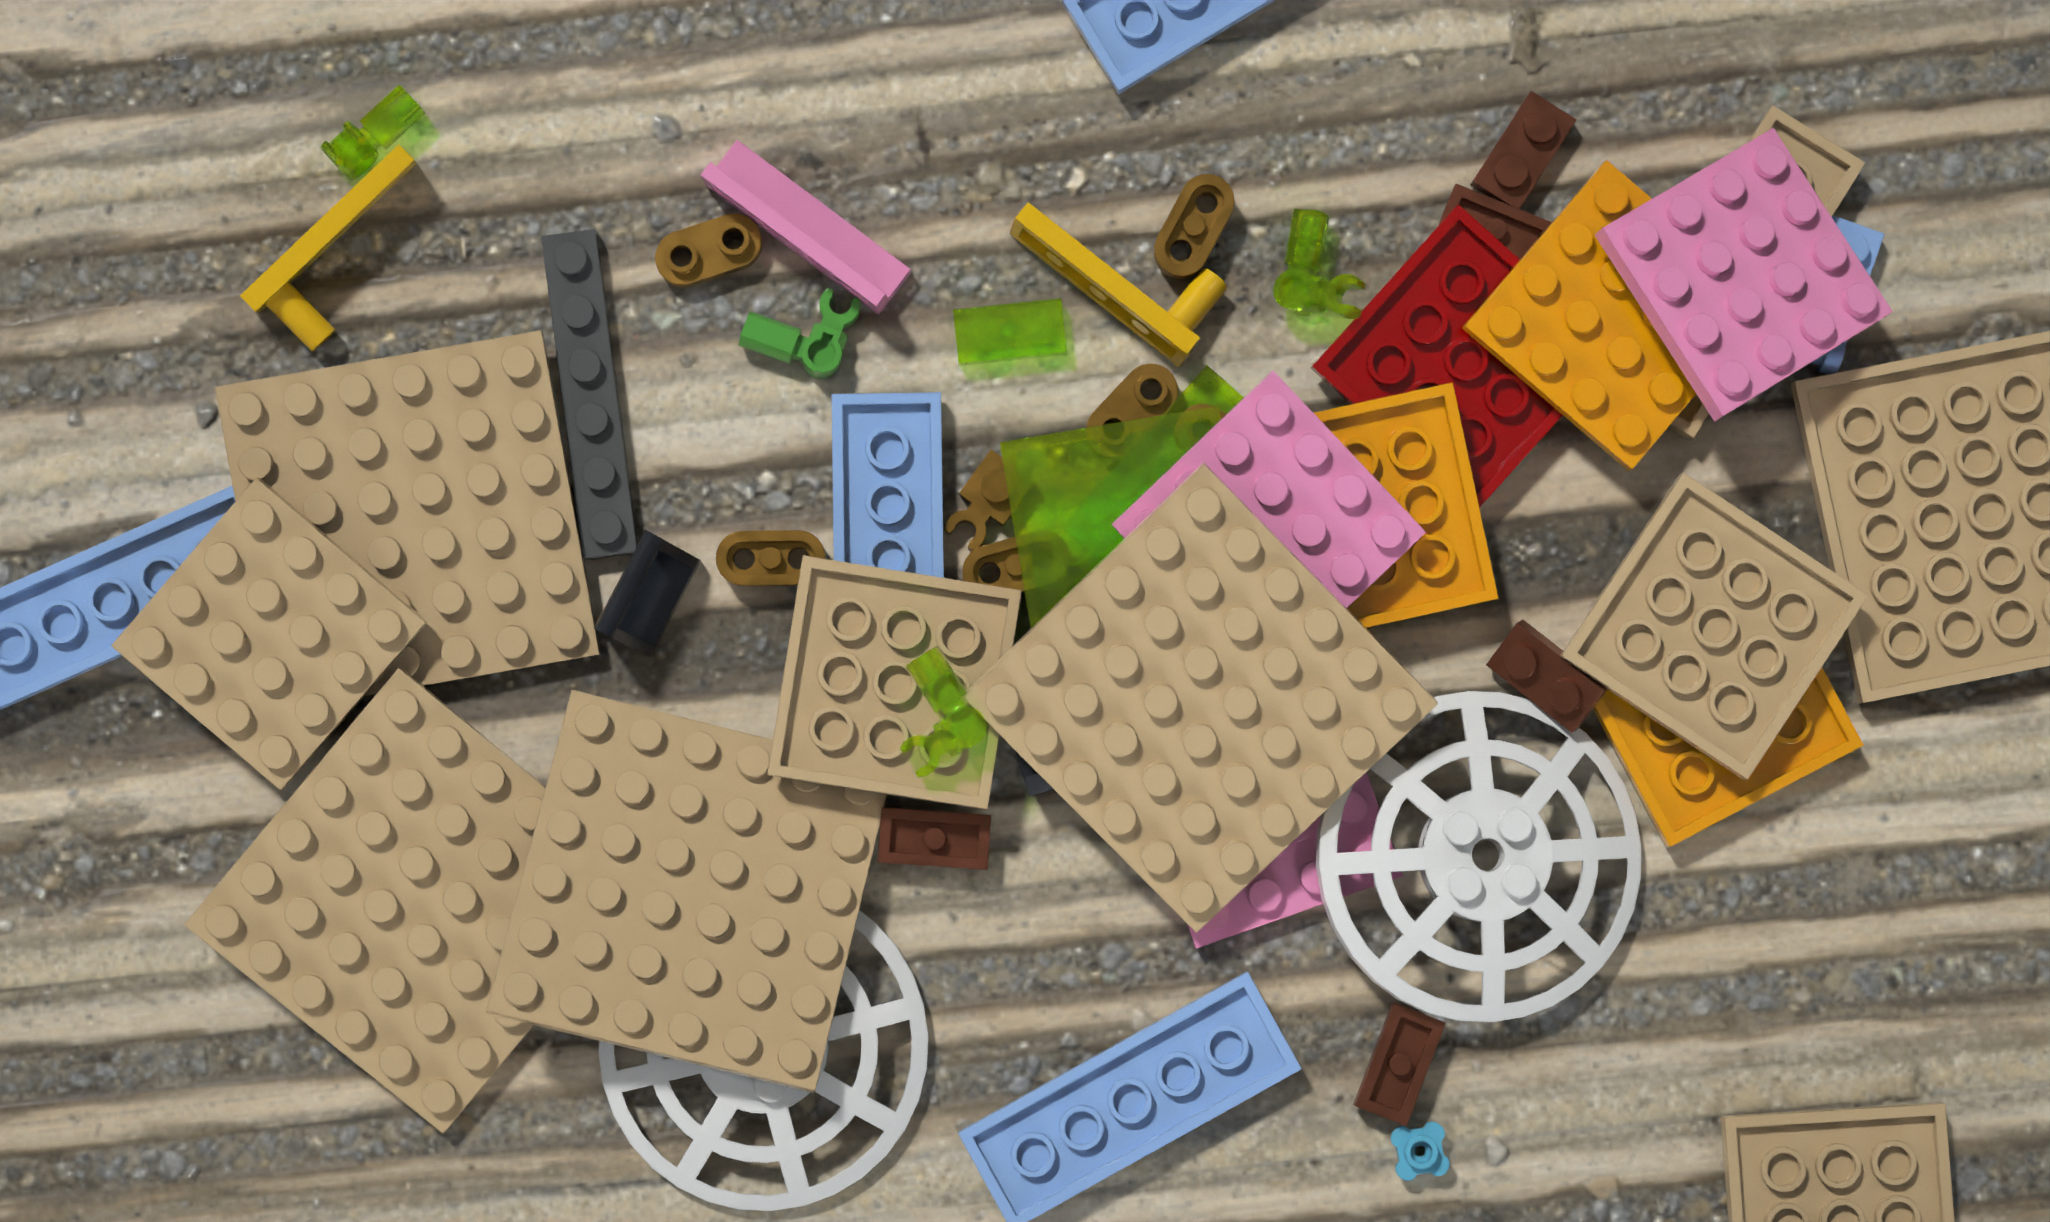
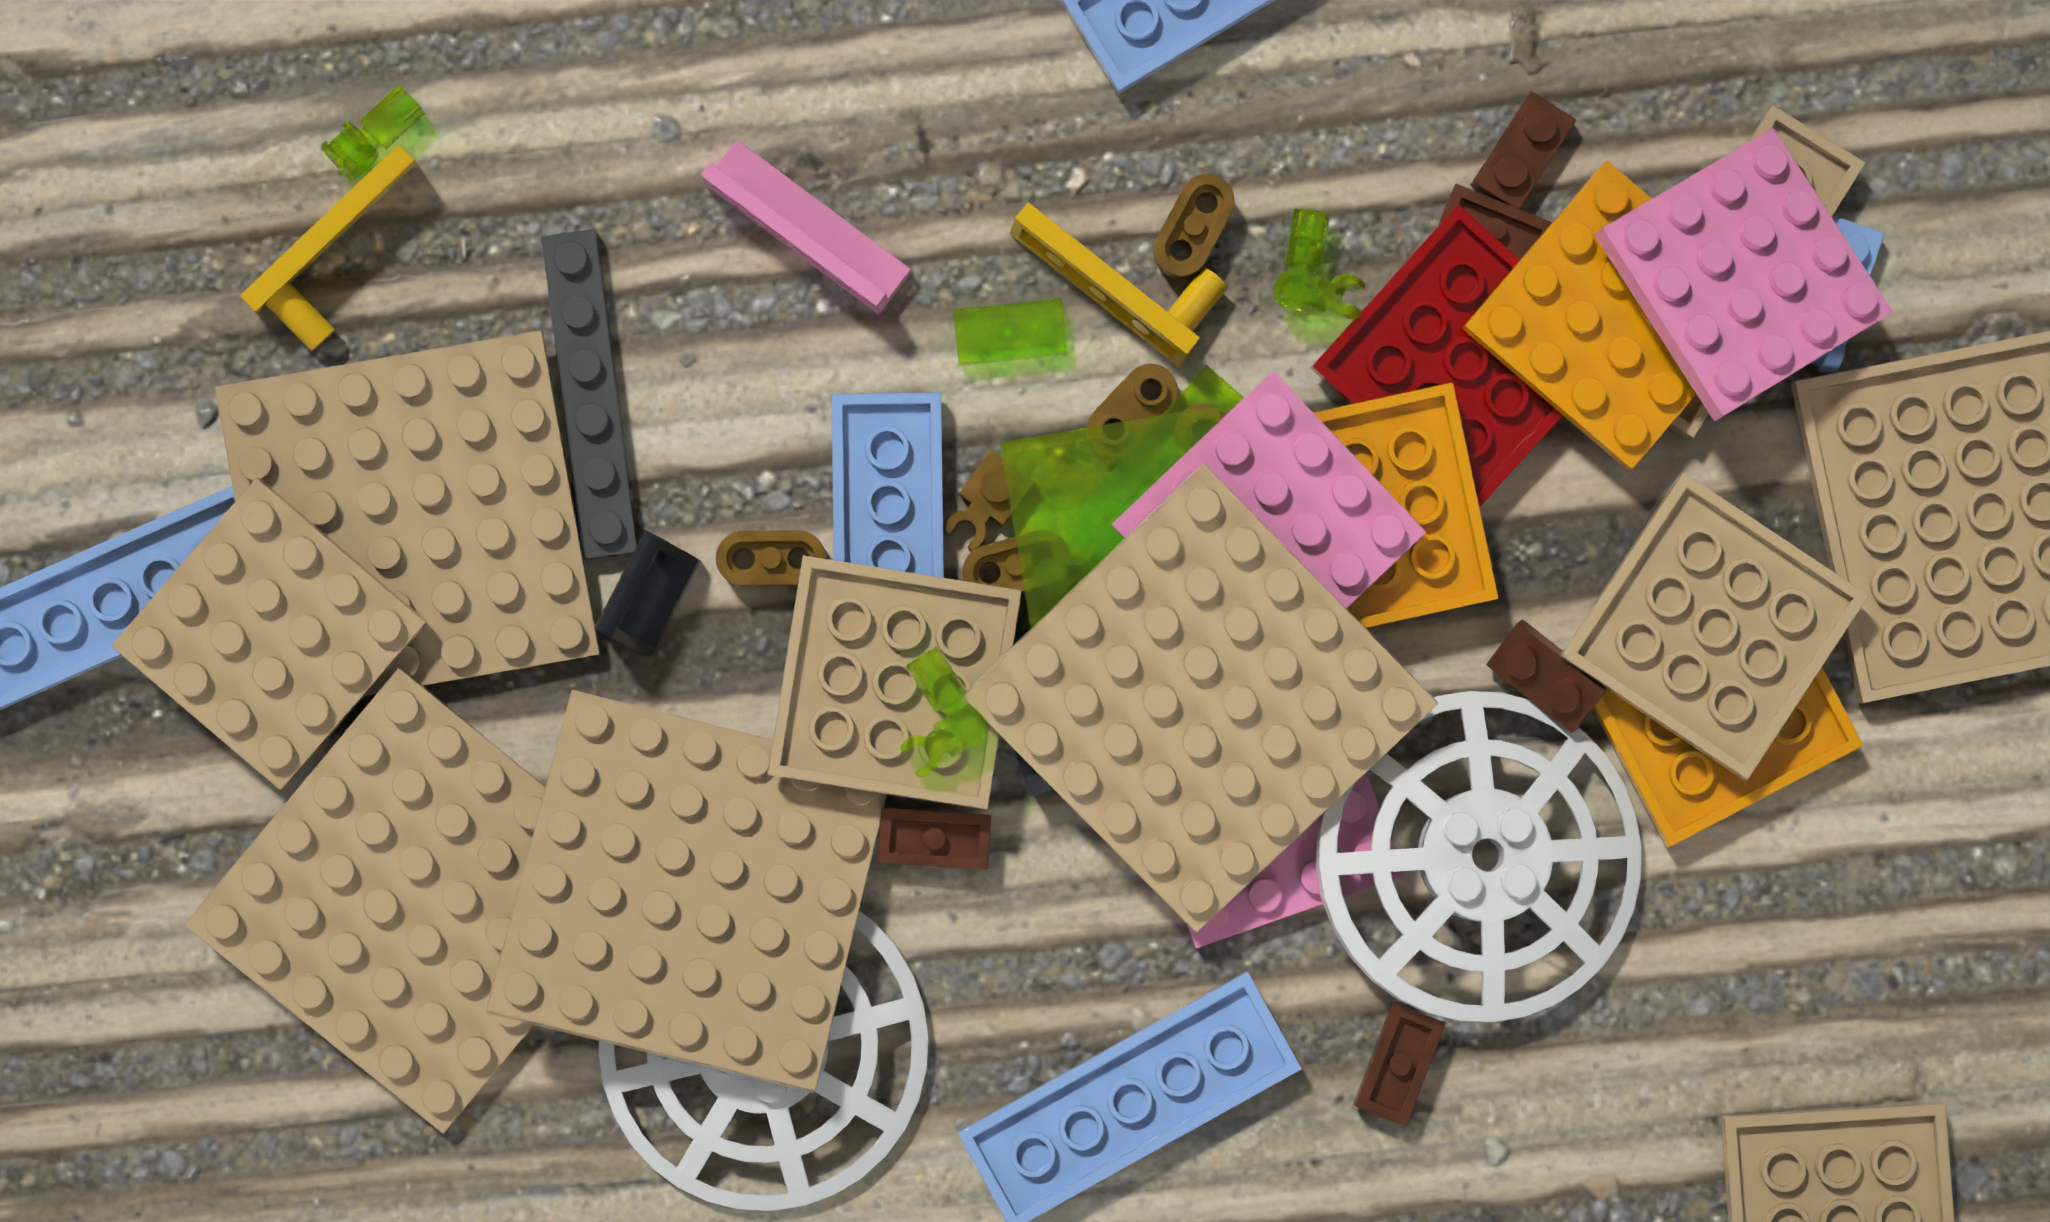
(709, 254): pearl gold plate -> none
(818, 353): bright green bar -> none
(1406, 1142): medium azure plate -> none

